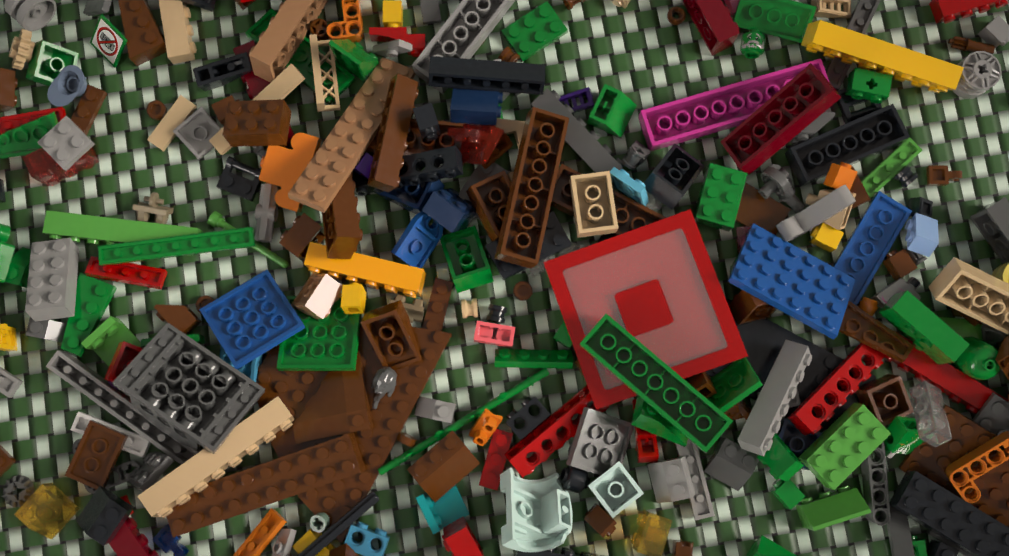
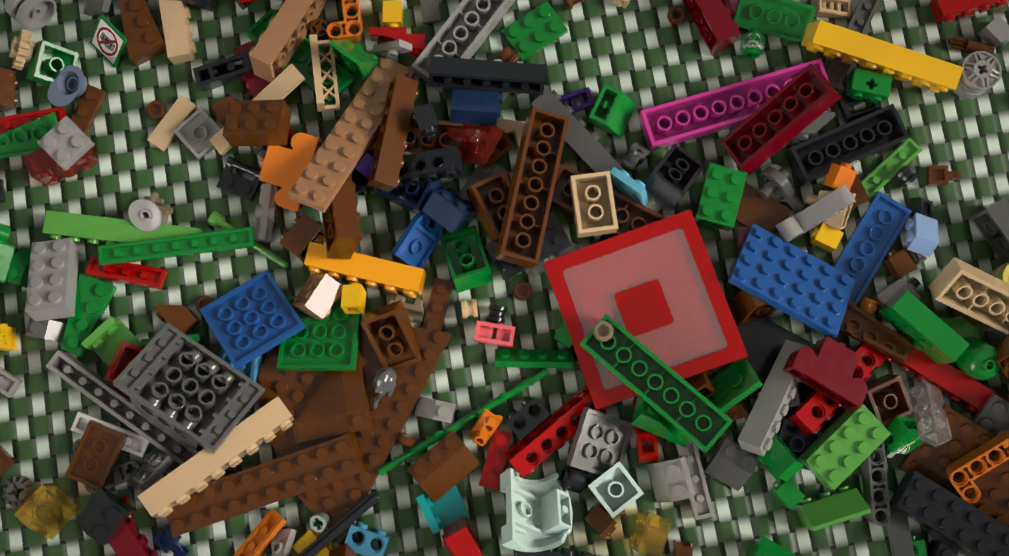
(140, 219): none -> light grey piece
(603, 331): none -> dark tan plate
(829, 371): none -> dark red brick

